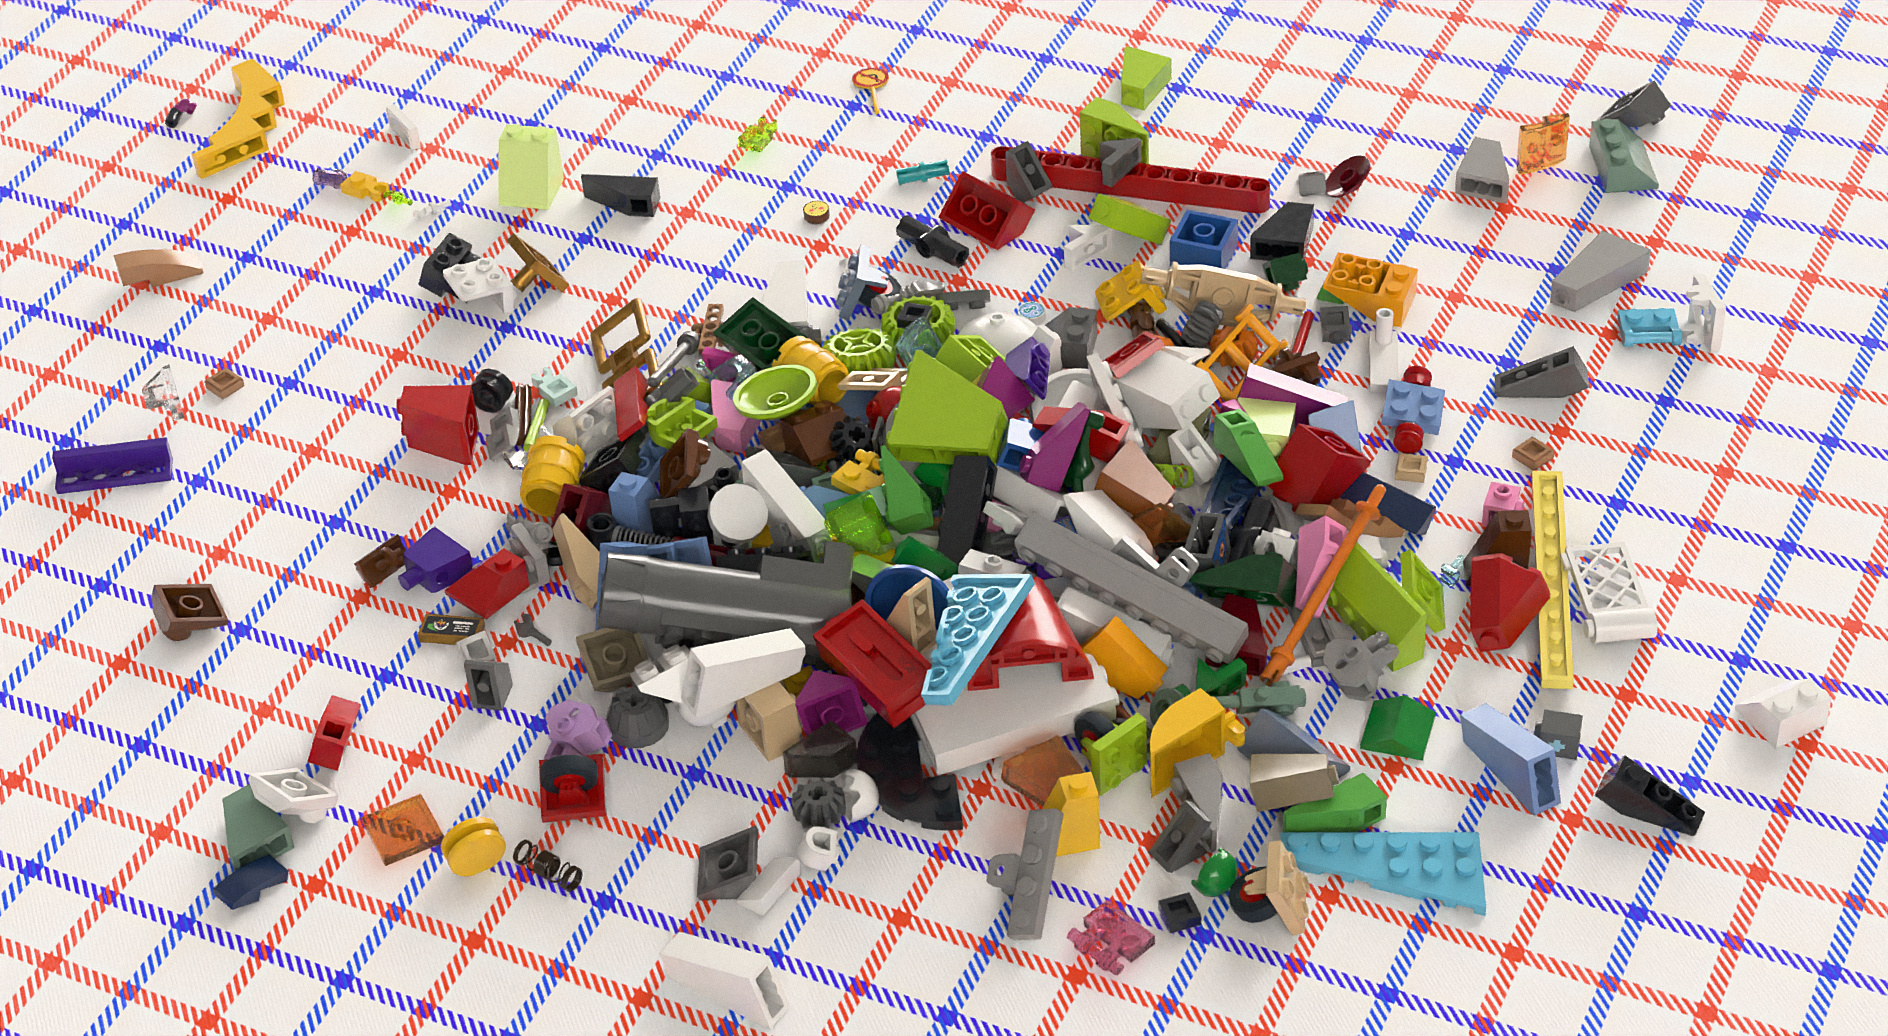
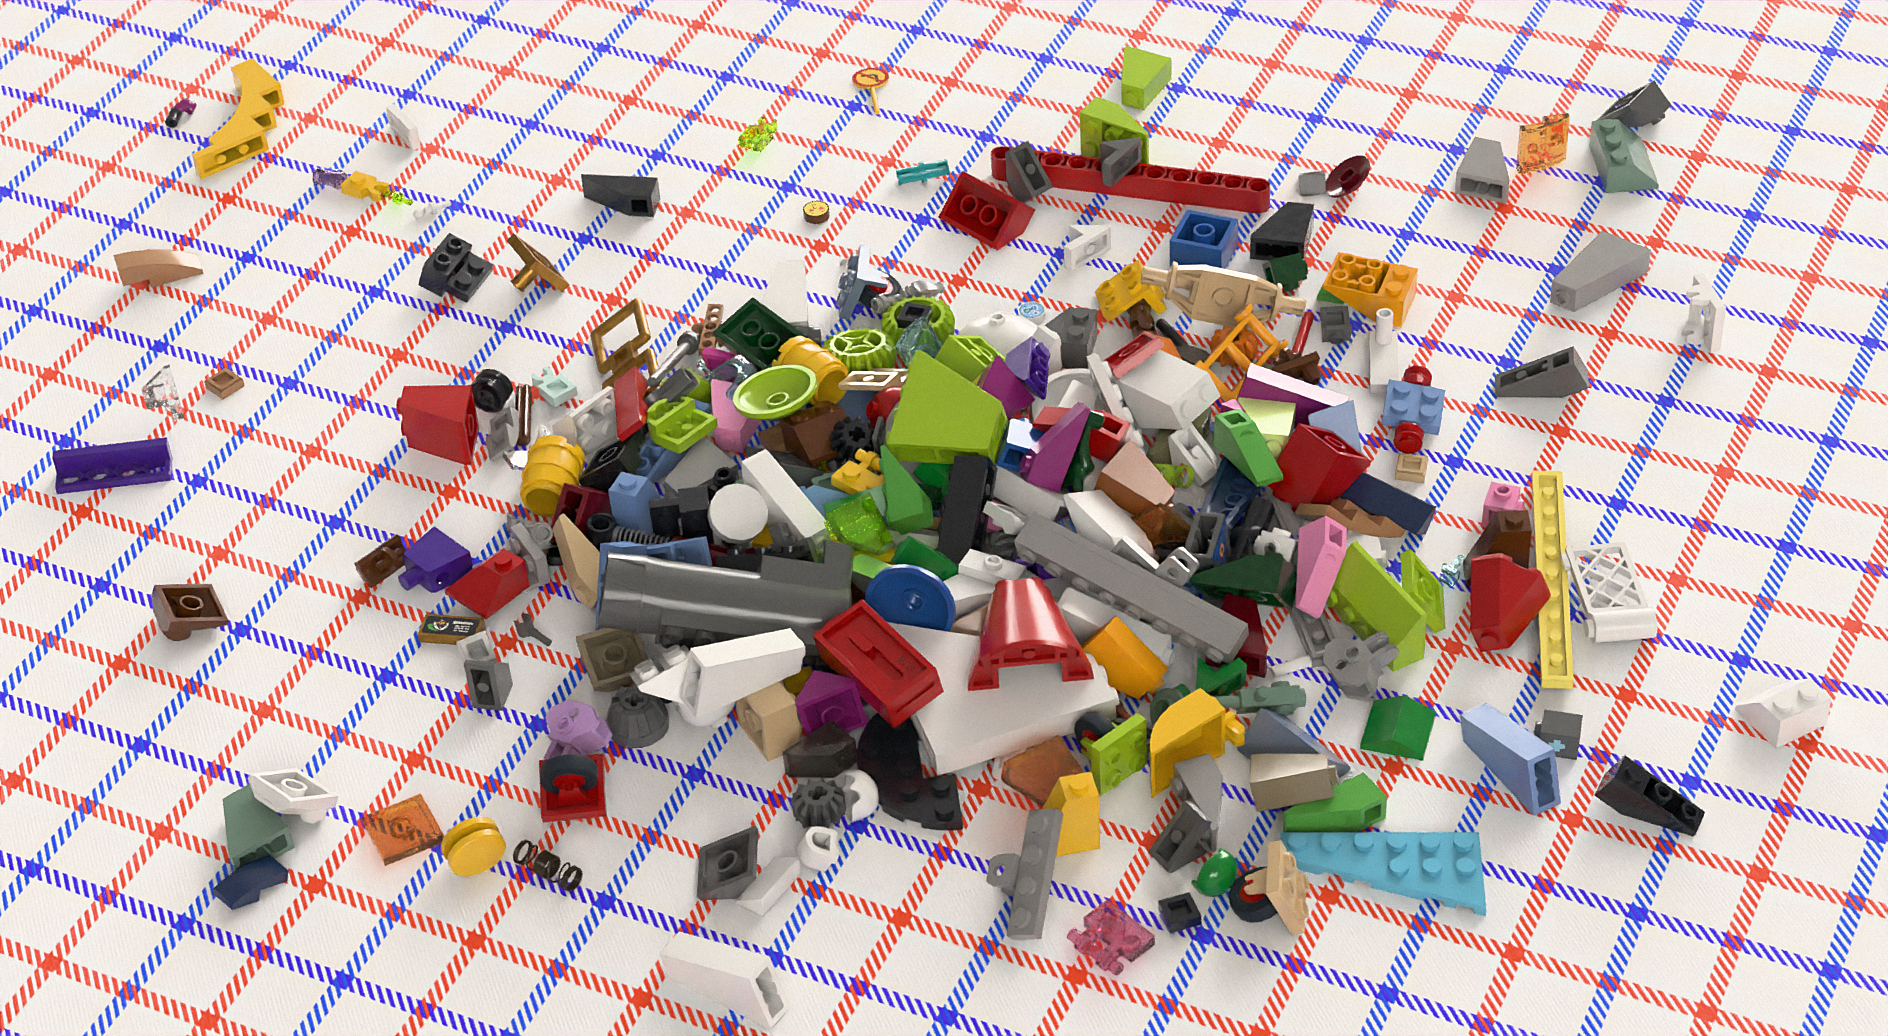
(333, 732): red slope -> none
(480, 280): white bracket -> none
(529, 166): yellowish green slope -> none
(537, 421): lime bar -> none
(682, 463): reddish brown slope -> none
(915, 616): tan slope -> none
(932, 241): black piece -> none
(968, 629): medium azure wing -> none
(974, 298): dark grey plate -> none
(1129, 218): lime slope -> none
(1187, 354): white slope -> none
(1202, 324): dark grey gear -> none
(1283, 655): orange bar -> none
(1533, 453): medium nougat tile -> none
(1649, 326): medium azure plate -> none

